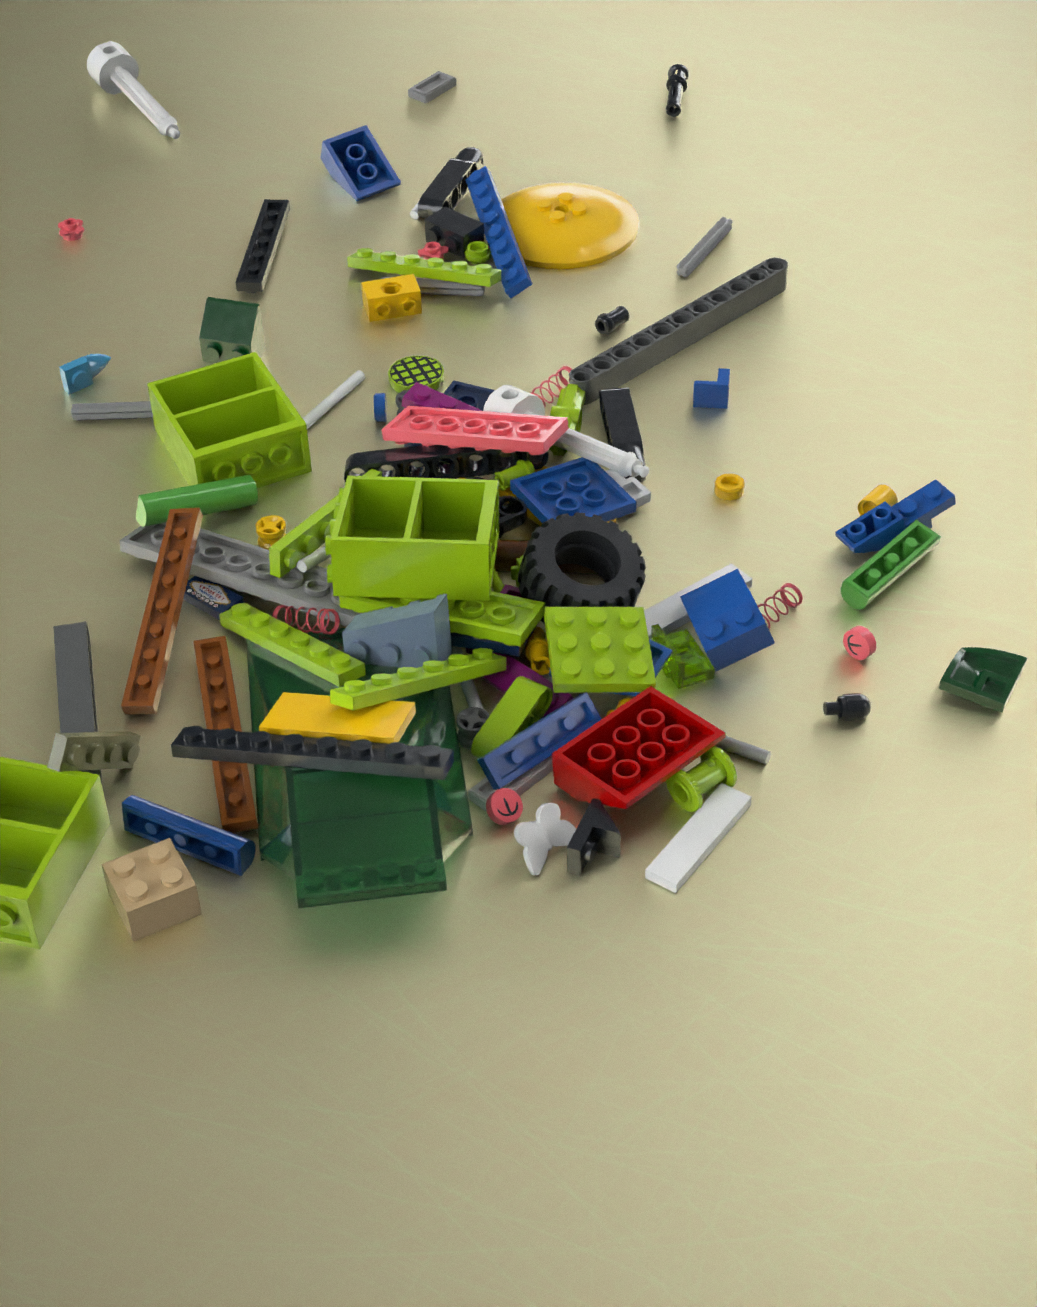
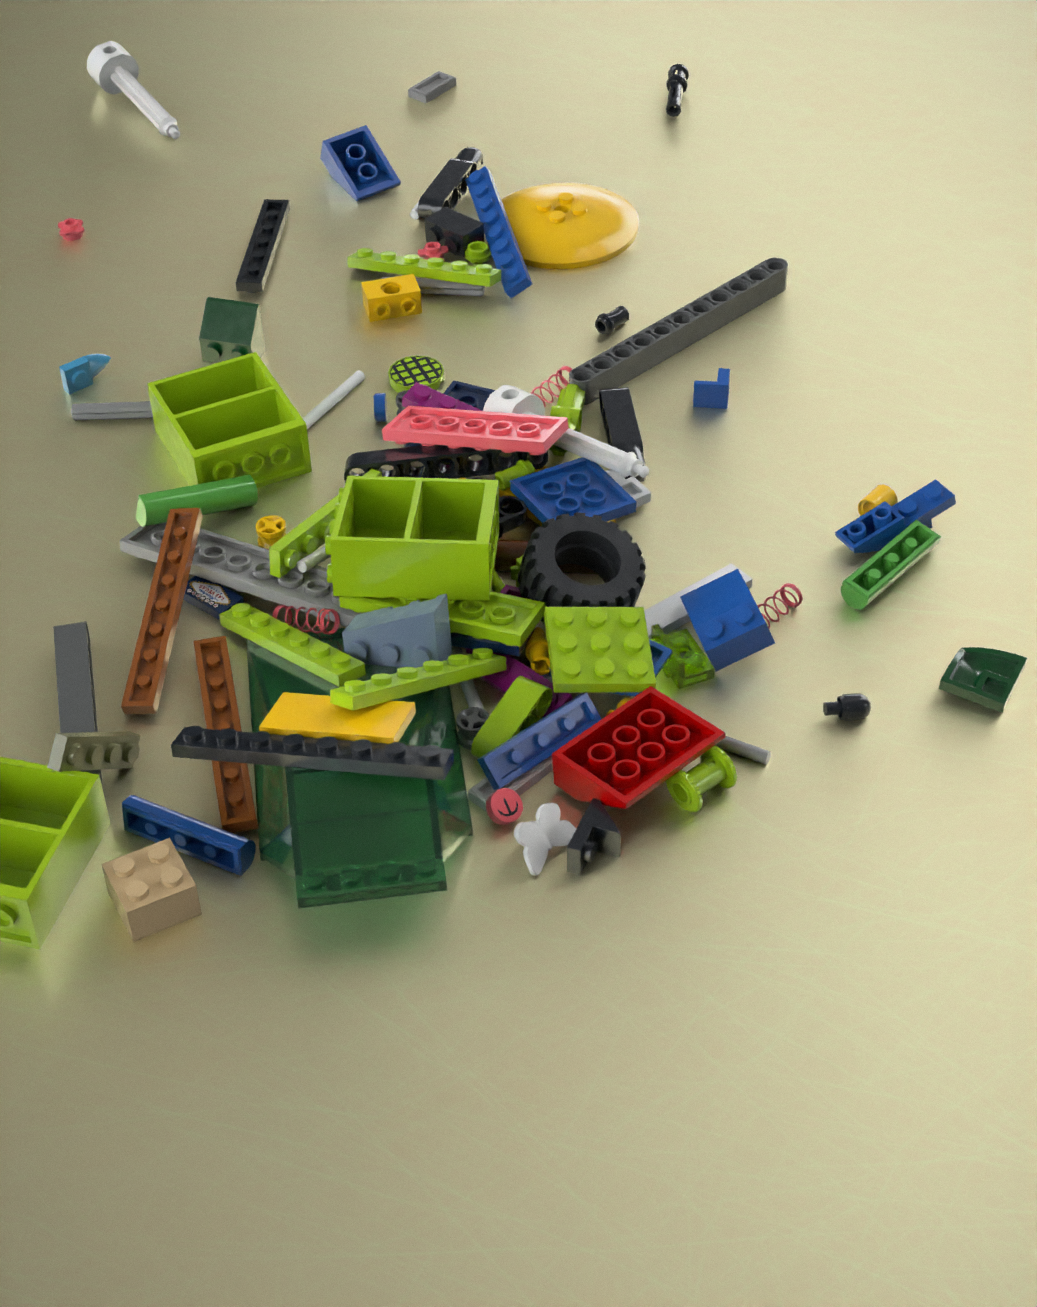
(698, 838): white tile -> none
(704, 247): light grey axle -> none
(729, 487): yellow tile -> none
(859, 642): coral tile -> none

